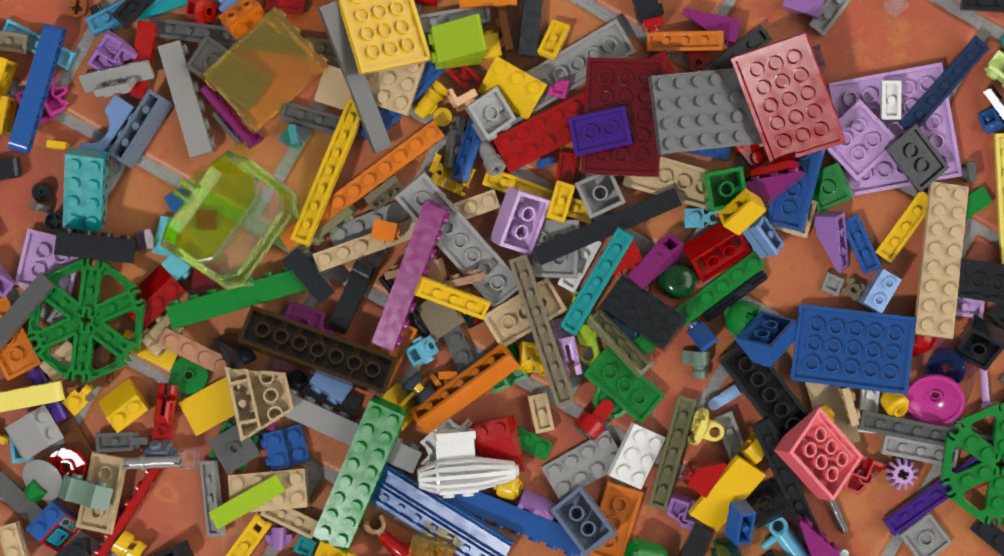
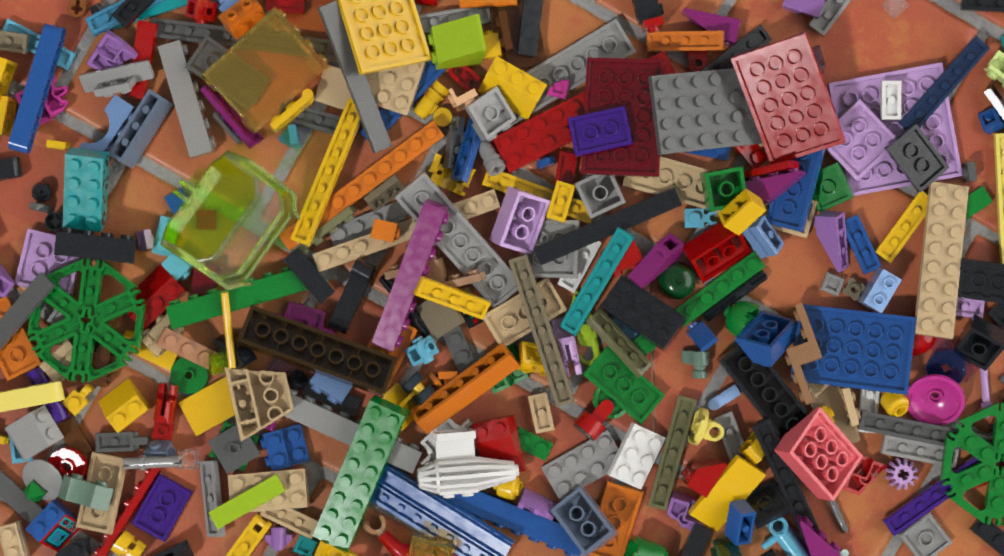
(162, 507): none -> dark purple tile
(217, 362): none -> clear neon green plate
(228, 329): none -> yellow bar
(292, 111): none -> yellow plate
(553, 40): yellow plate -> none
(803, 354): none -> medium nougat bracket

